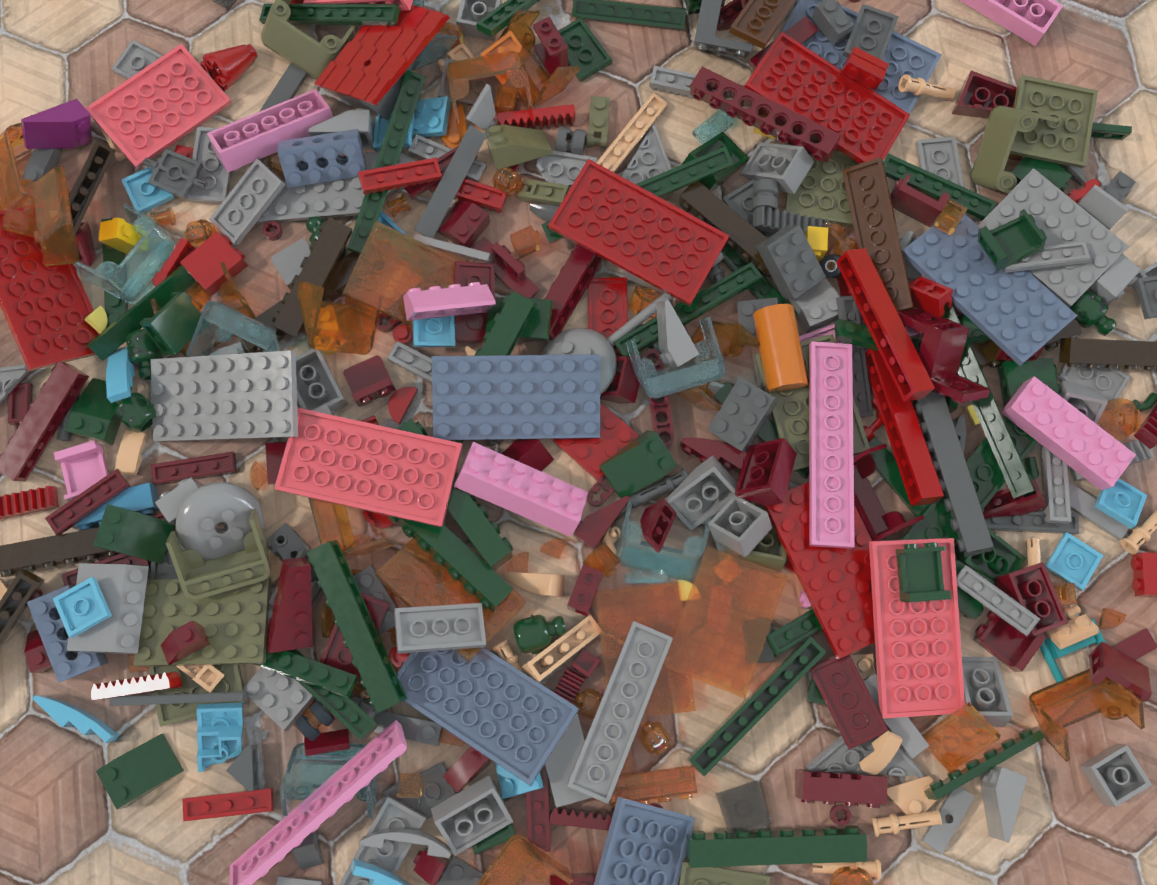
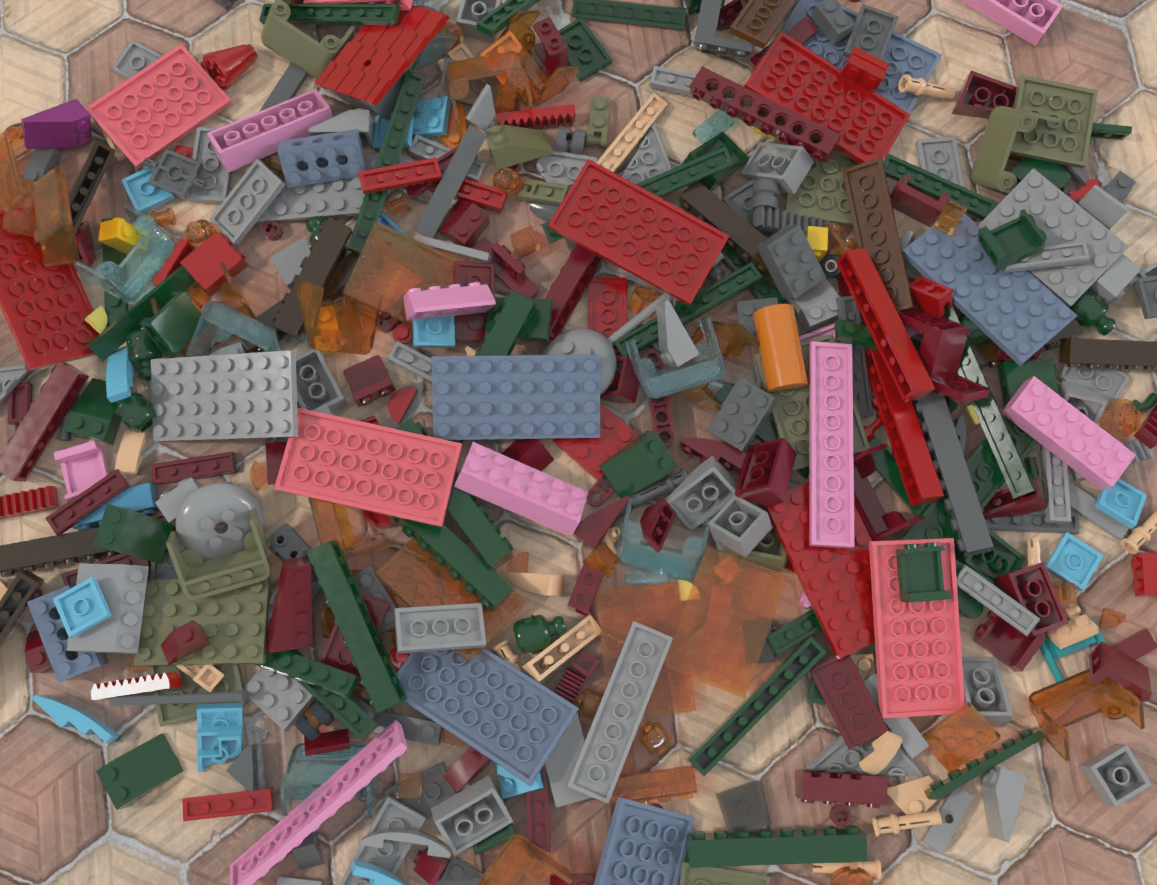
(554, 547): clear orange tile -> none
(580, 820): dark red gear -> none

